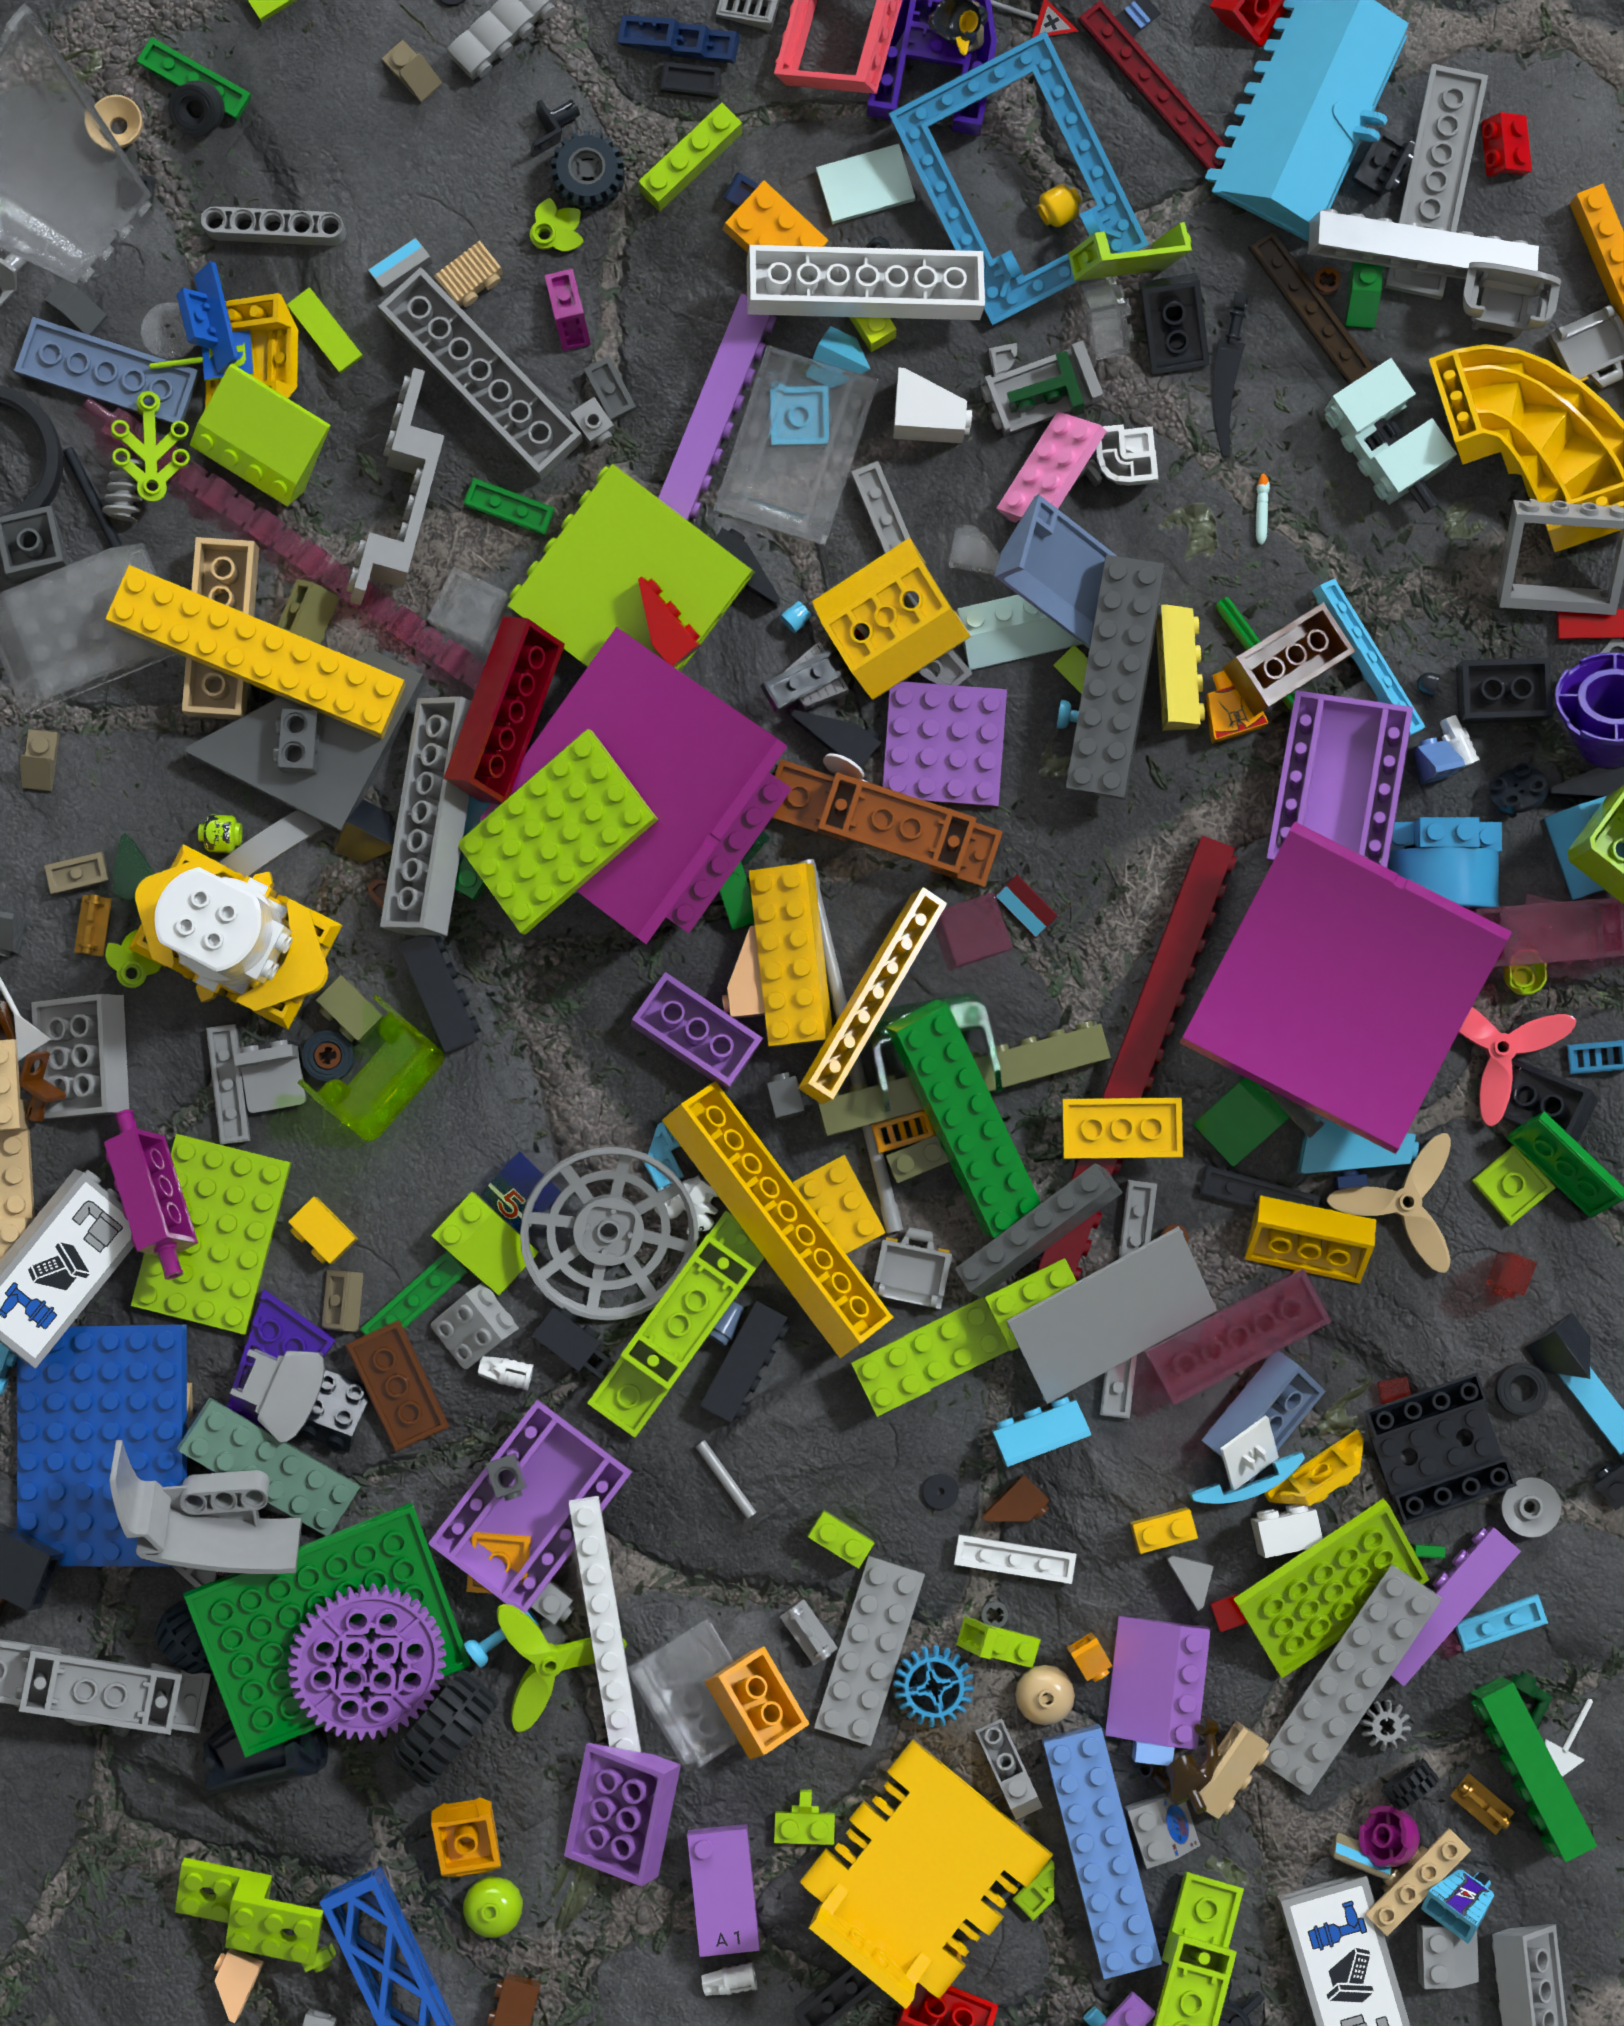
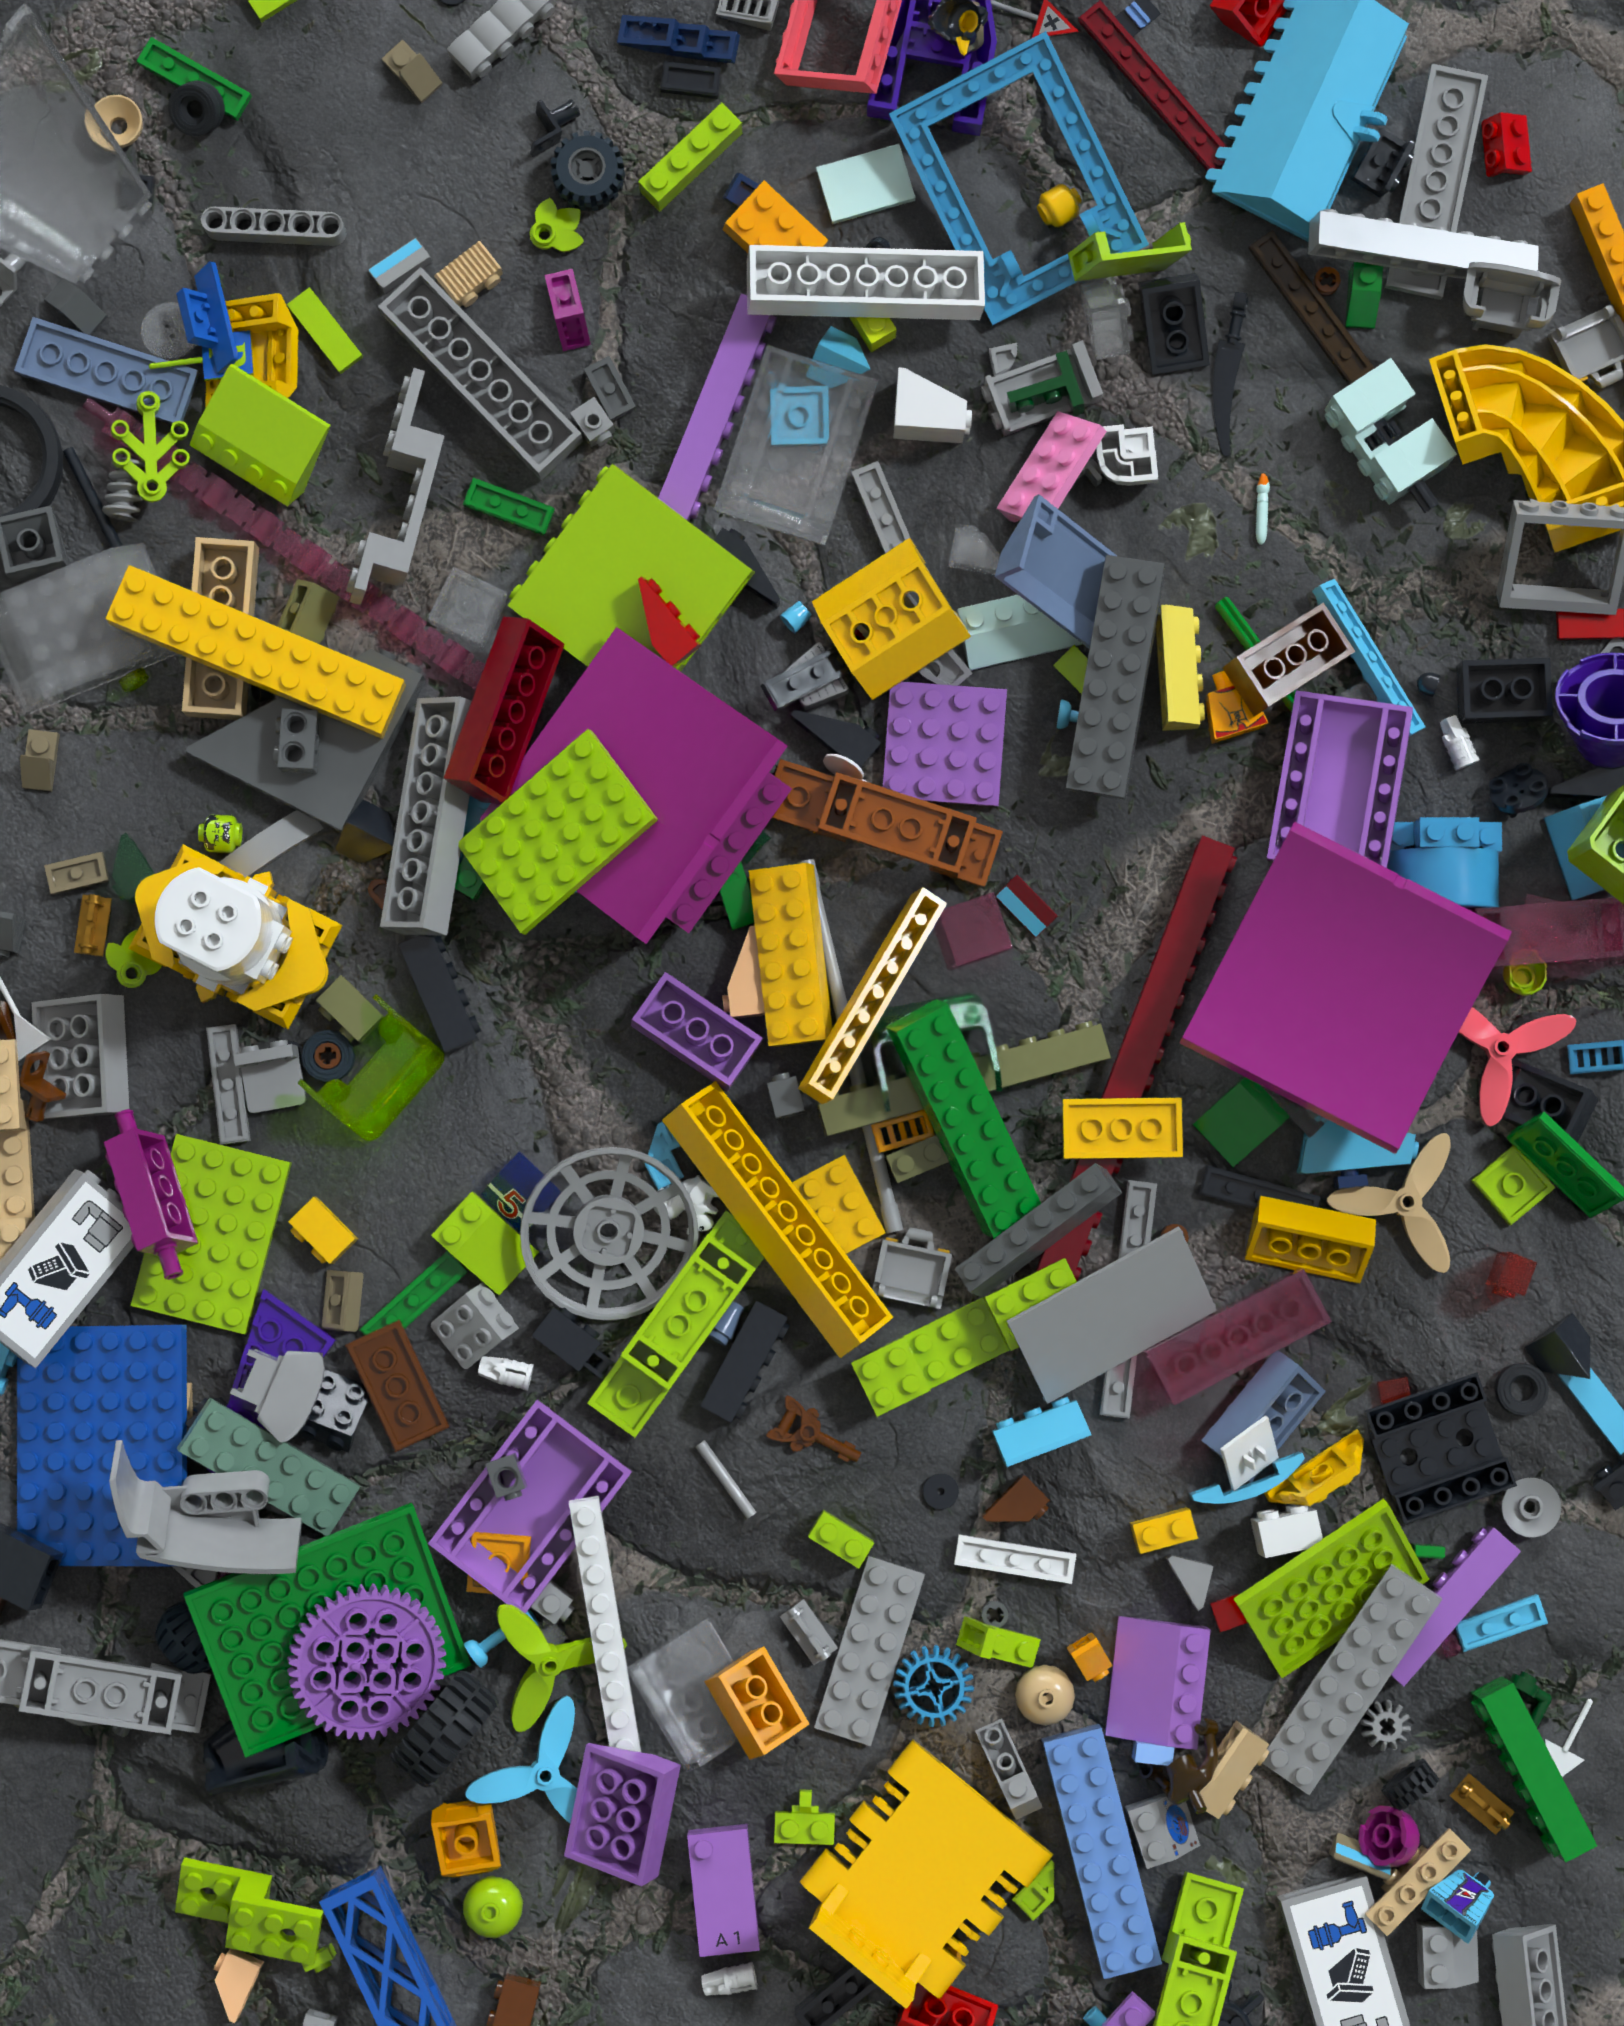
(133, 680): none -> clear neon green tile
(520, 1780): none -> medium azure piece
(809, 1432): none -> reddish brown piece
(1436, 760): medium blue slope -> none

